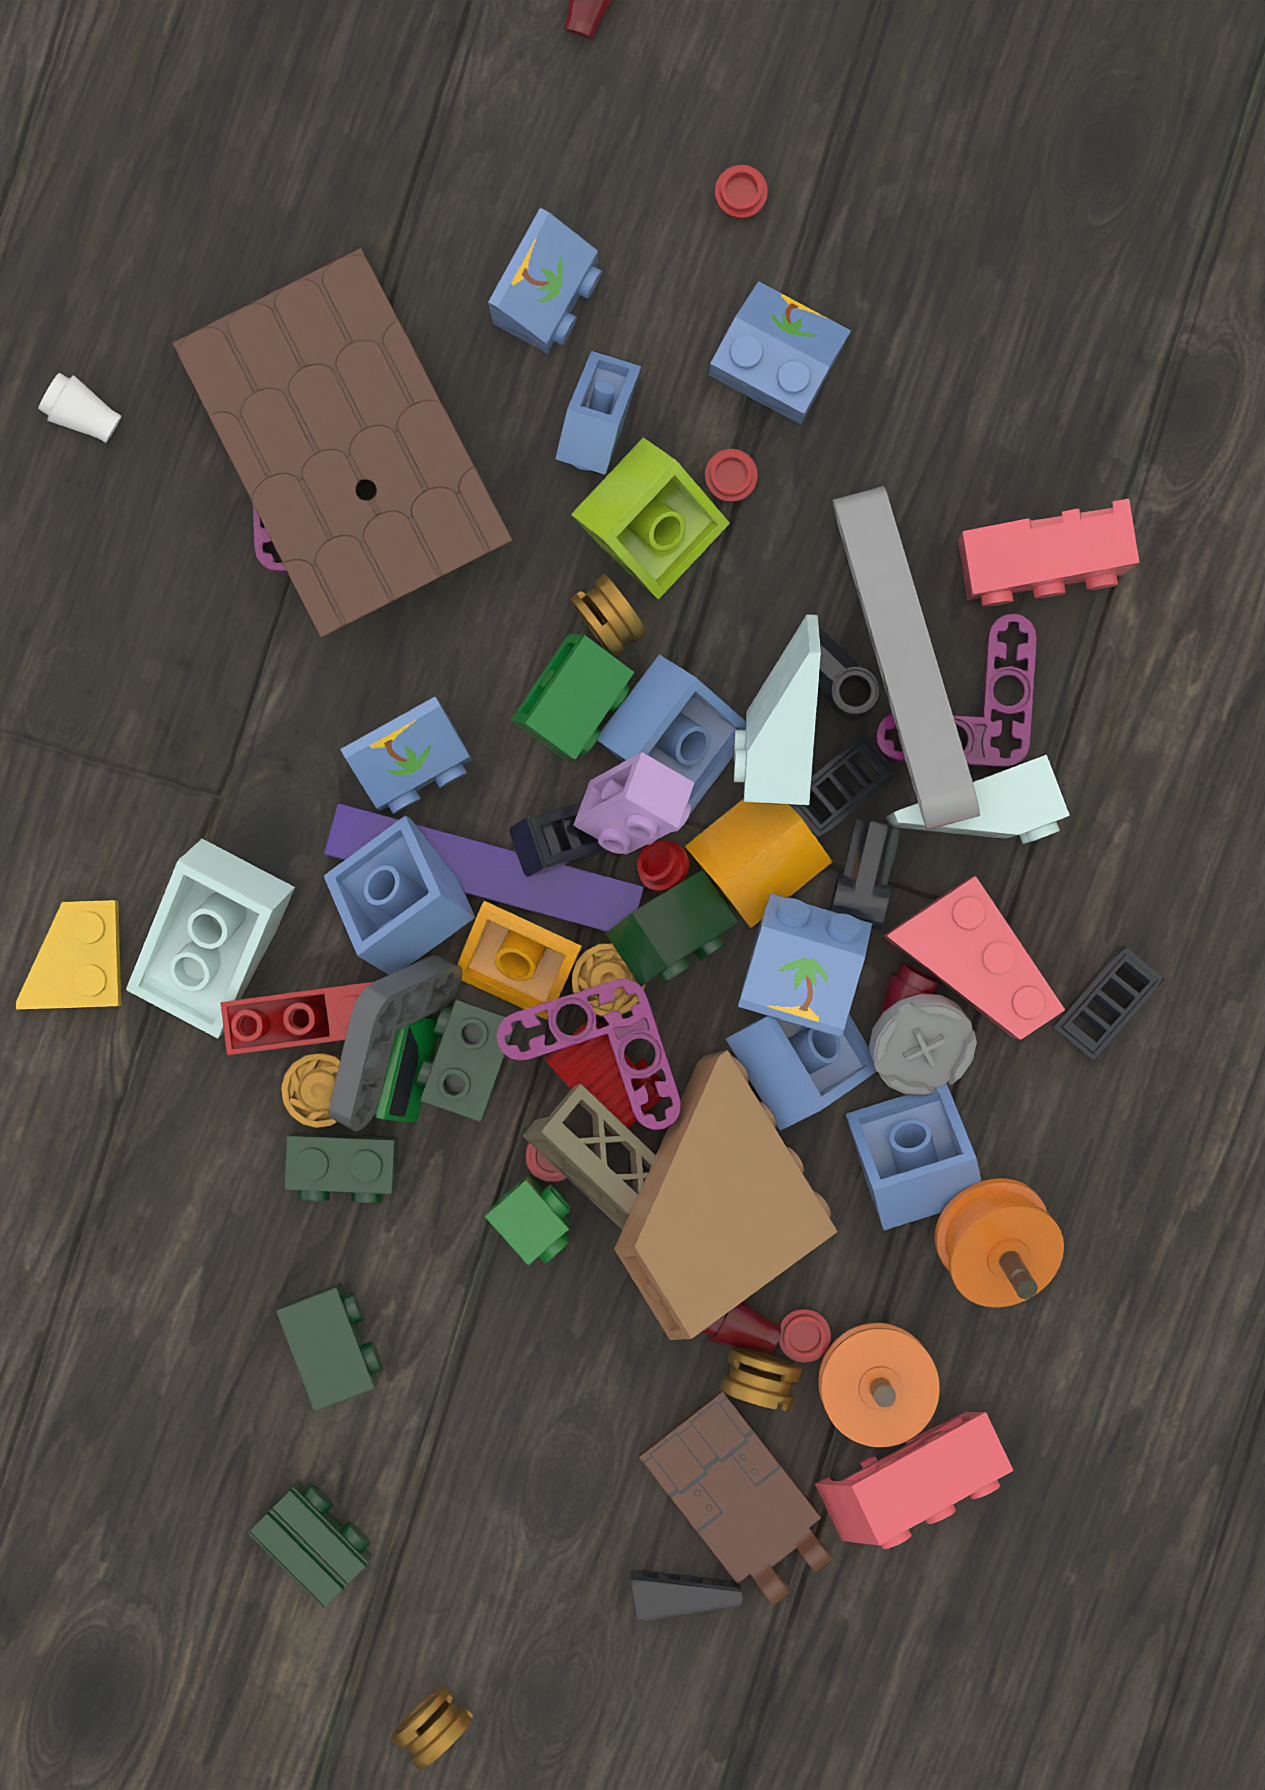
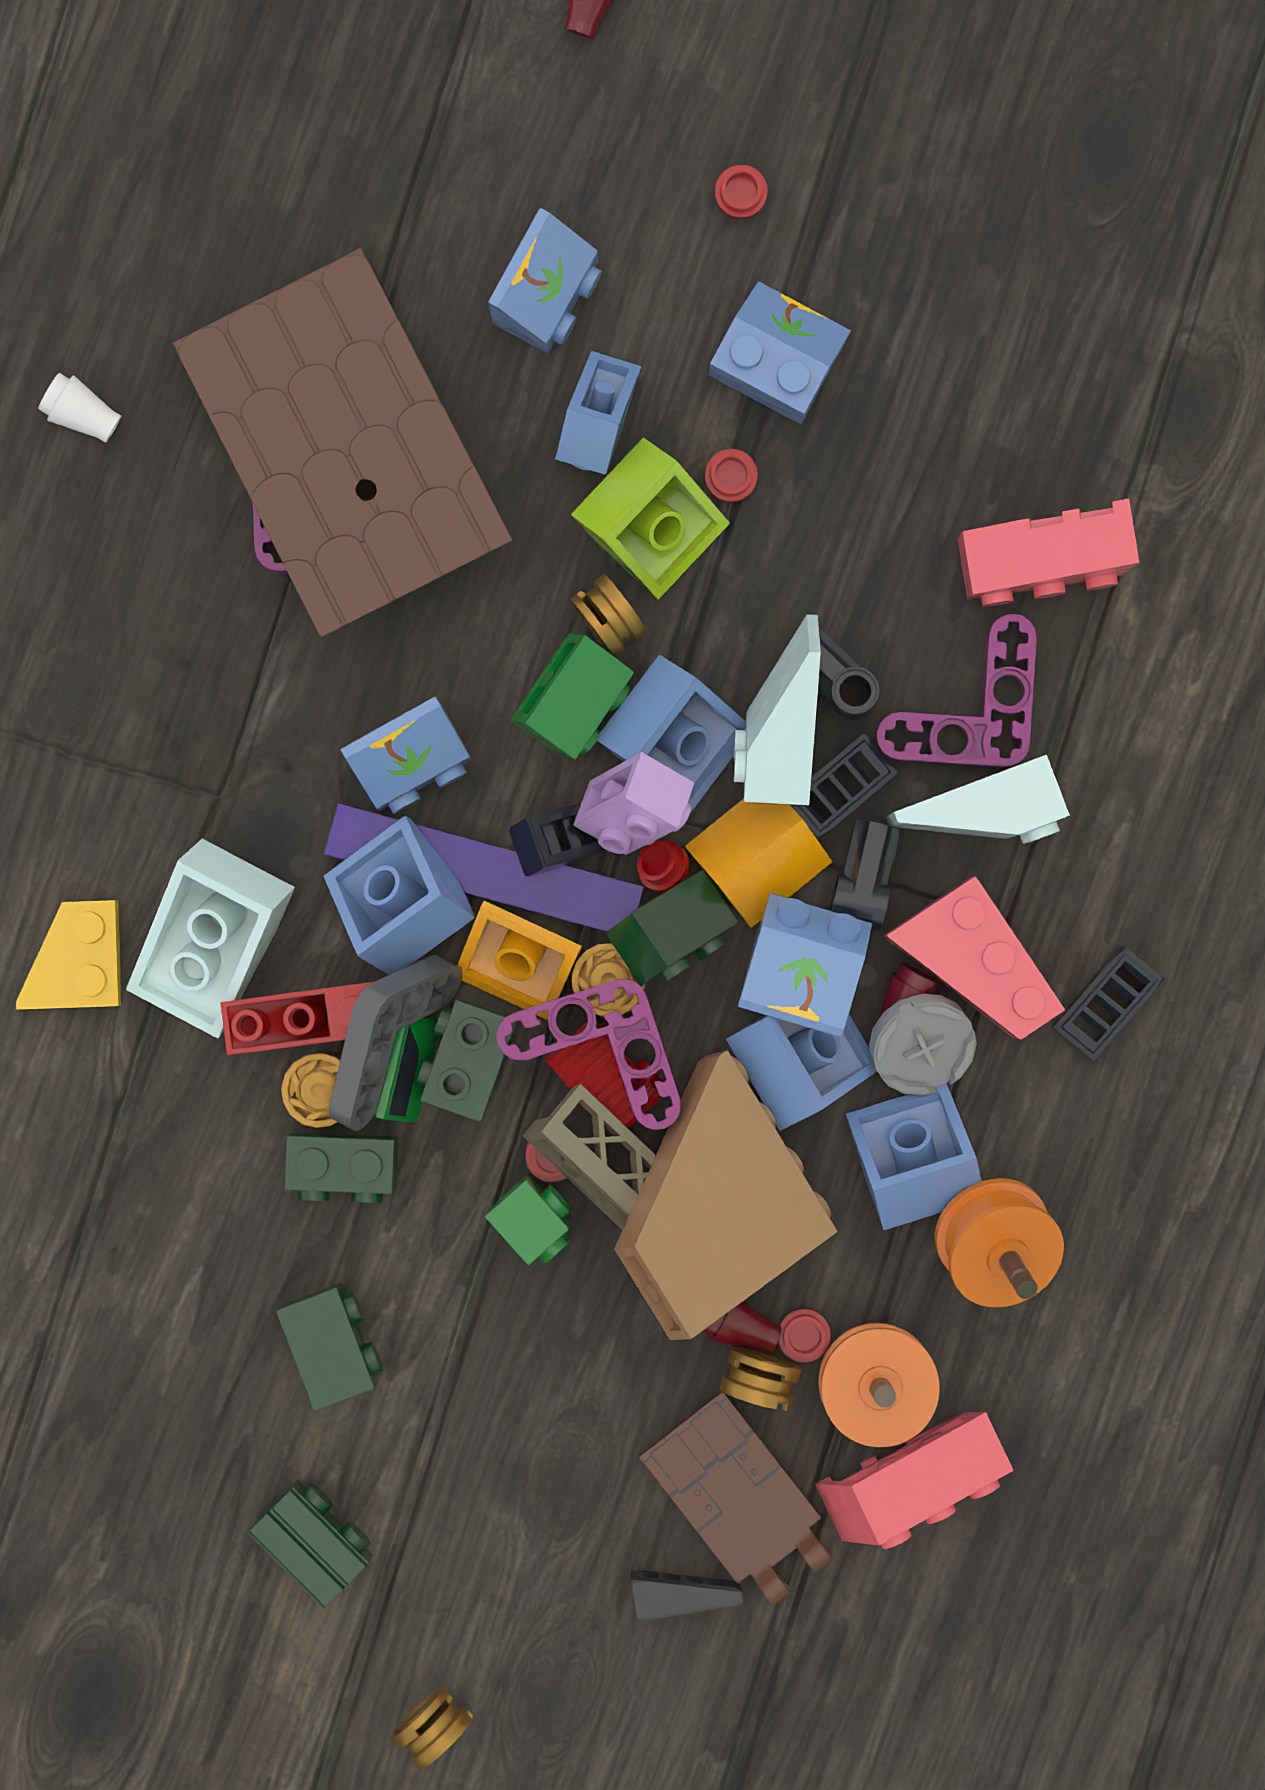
(906, 659): light grey beam -> none

